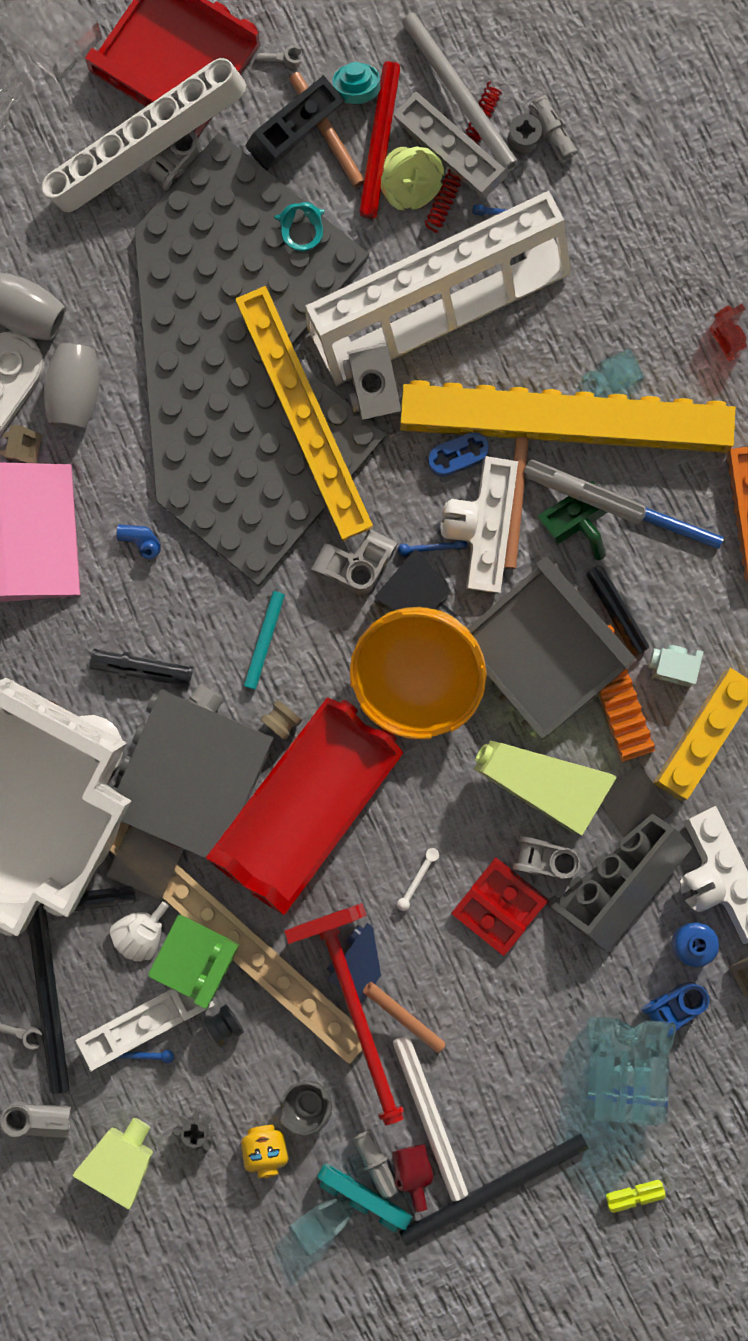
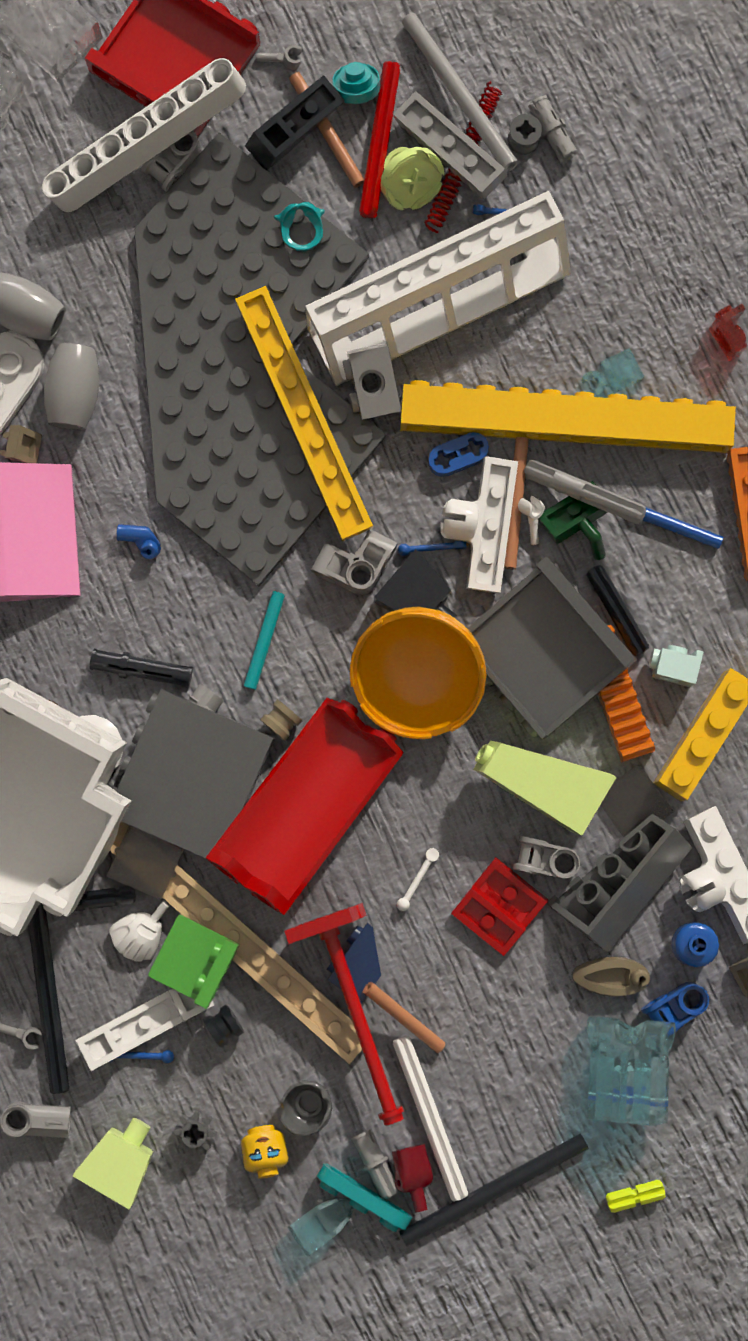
(534, 511): none -> white hand
(612, 976): none -> dark tan arm

